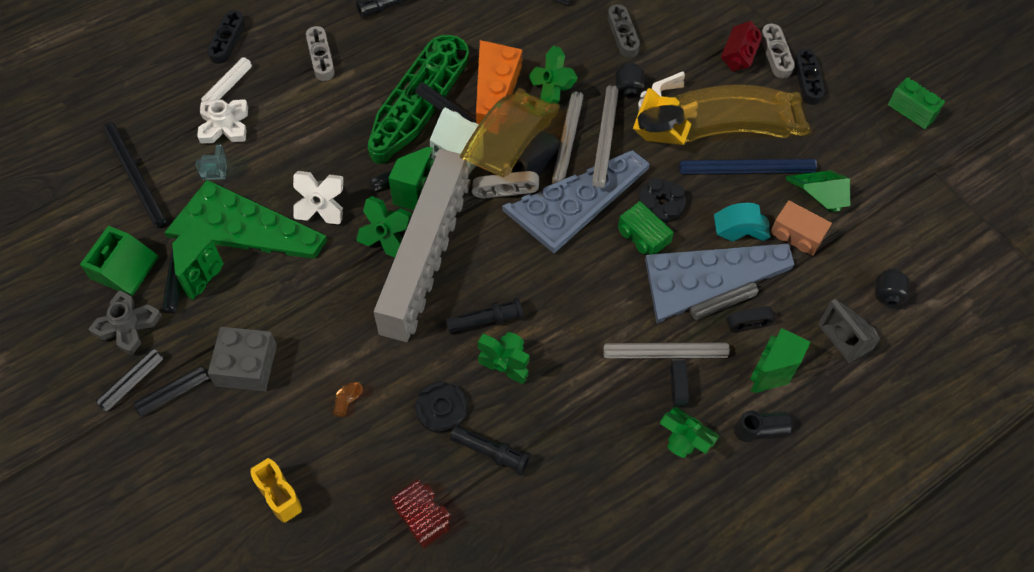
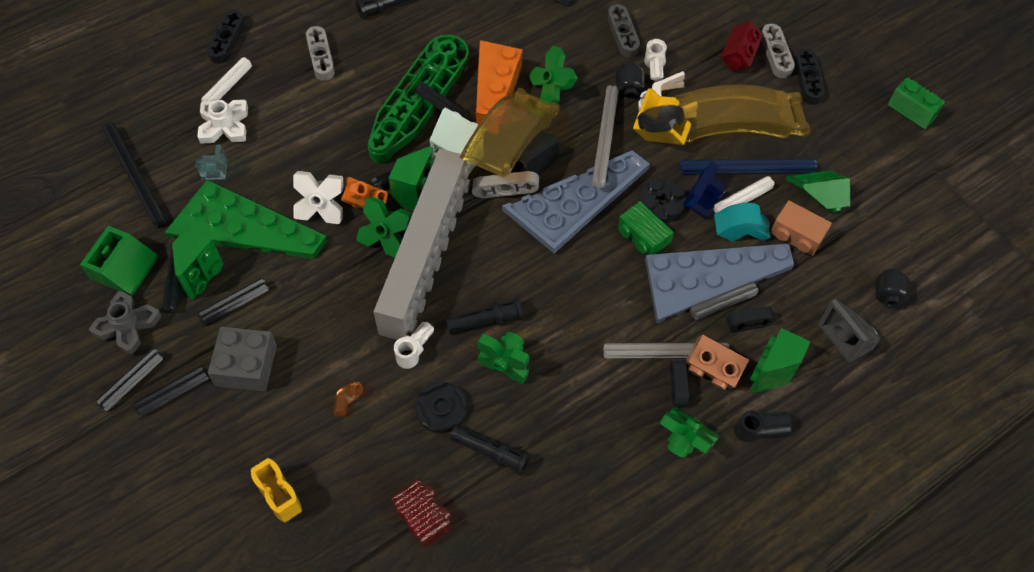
(233, 301): none -> black axle
(357, 193): none -> orange hips
(412, 343): none -> white axle
(567, 137): light grey axle -> none
(655, 58): none -> white axle
(705, 192): none -> clear blue panel
(716, 362): none -> nougat brick
(746, 194): none -> white axle

